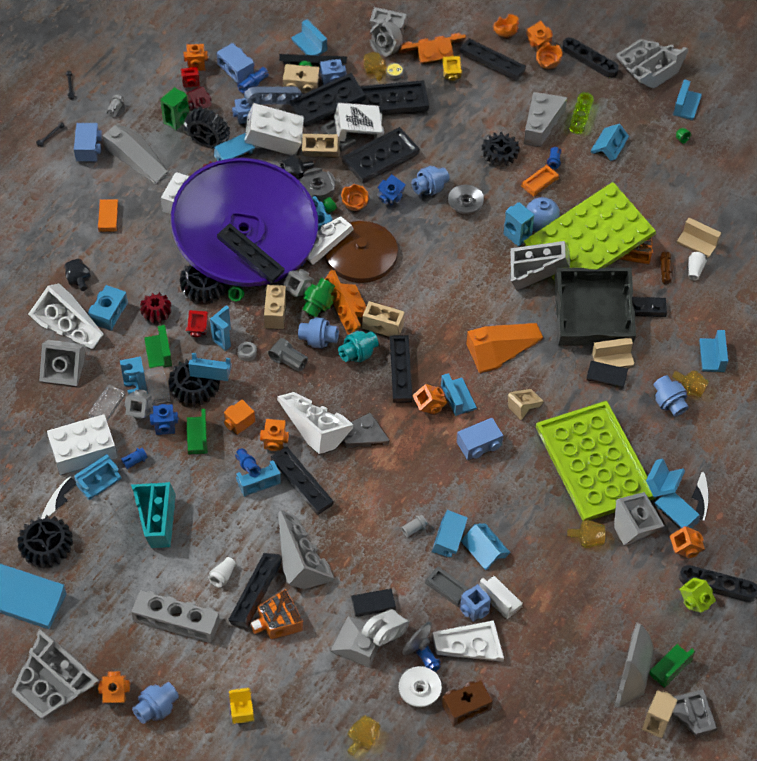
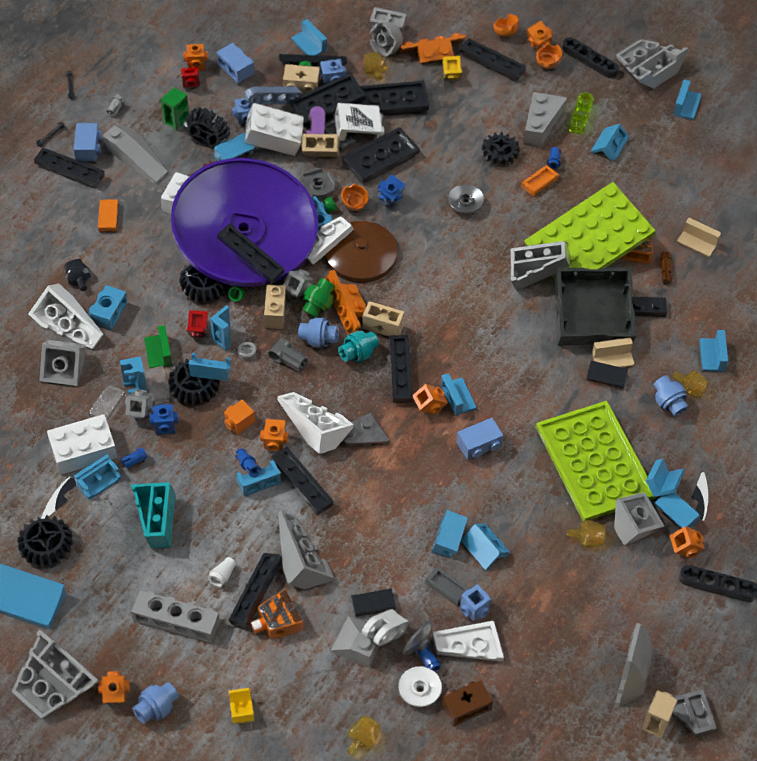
(69, 167): none -> black plate
(155, 307): dark red gear -> none
(197, 434): green panel -> none
(198, 98): dark red brick -> none
(253, 80): blue pin -> none
(295, 166): black piece -> none
(317, 119): none -> medium lavender leg
(394, 71): tile -> none
(414, 526): light grey pin -> none
(430, 180): medium blue piece -> none
(496, 344): orange wedge -> none
(501, 597): white panel -> none
(518, 223): dark azure brick -> none
(521, 401): tan slope -> none
(544, 212): medium blue cylinder -> none
(671, 665): green panel -> none
(683, 135): green hinge -> none
(696, 264): white cone -> none
(697, 595): lime brick -> none

